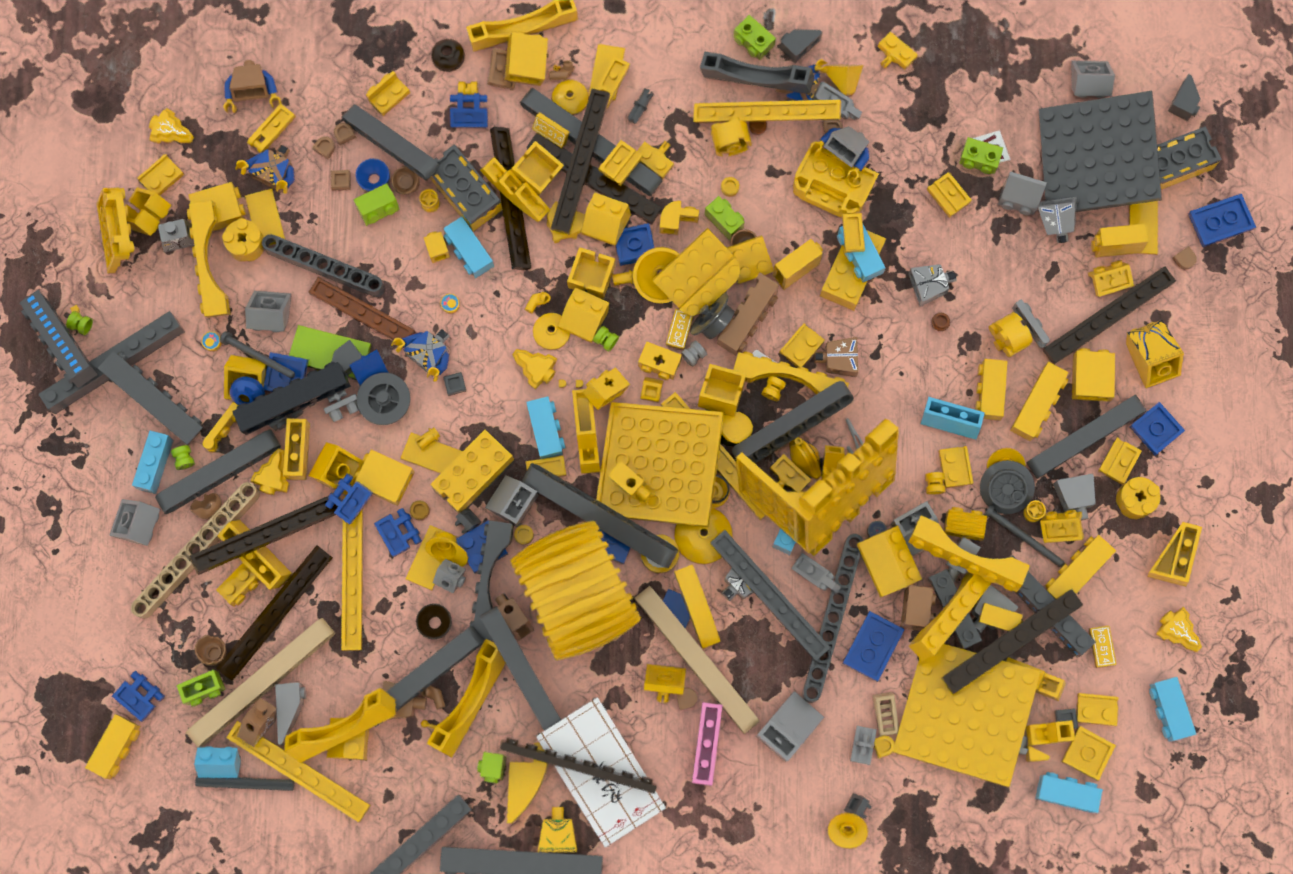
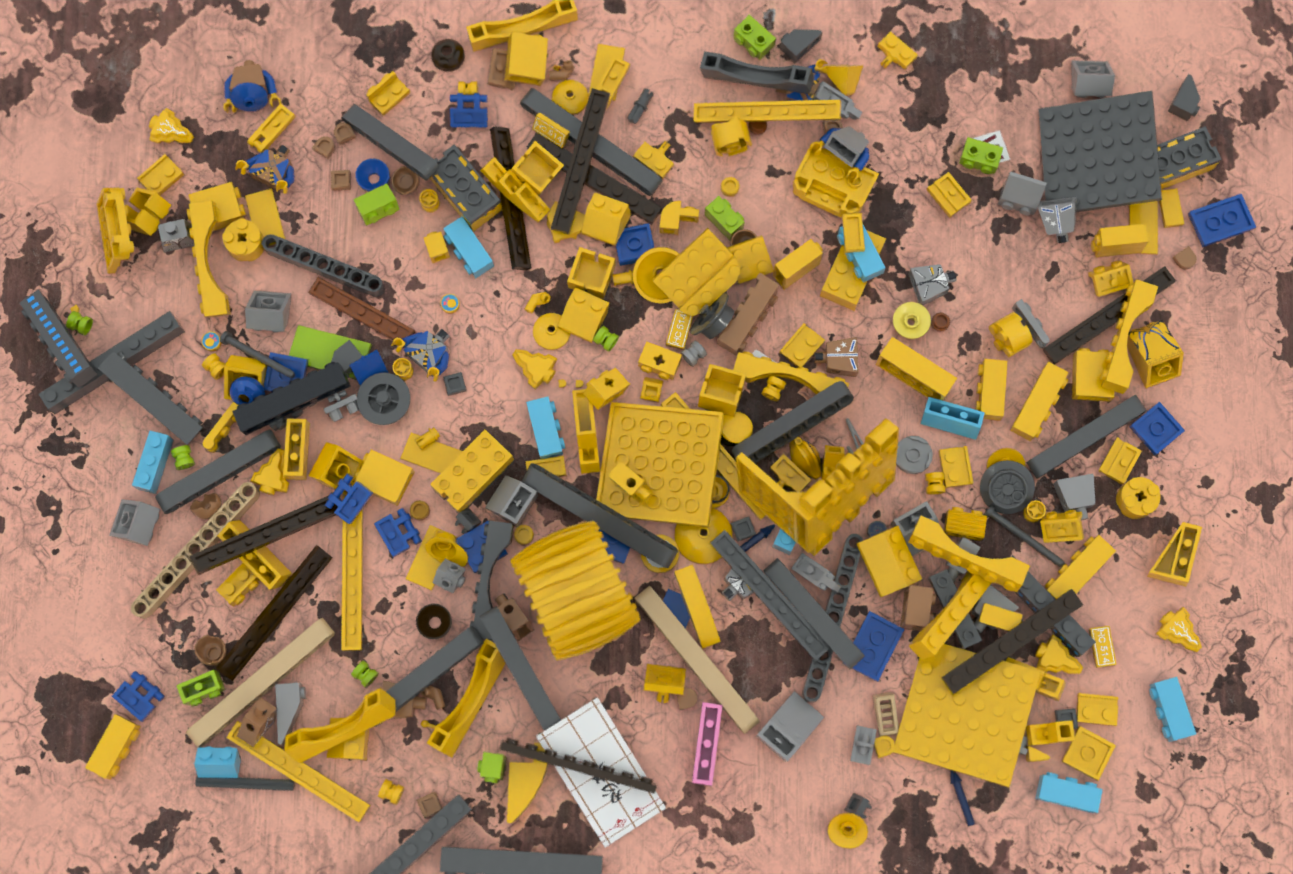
(214, 365): none -> yellow wheel
(249, 97): none -> blue dish
(364, 674): none -> lime wheel
(391, 791): none -> yellow wheel
(401, 365): none -> yellow wheel
(429, 804): none -> medium nougat tile
(557, 833): yellow torso -> none
(620, 162): yellow plate -> none
(743, 529): none -> dark grey tile
(764, 533): none -> dark blue piece
(814, 613): none -> dark grey beam
(913, 455): none -> light grey tile
(915, 312): none -> light yellow dish
(915, 370): none -> yellow brick
(955, 780): none -> dark blue piece
(1056, 657): none -> yellow rock
(1119, 370): none -> yellow arch
(1171, 208): none -> yellow tile

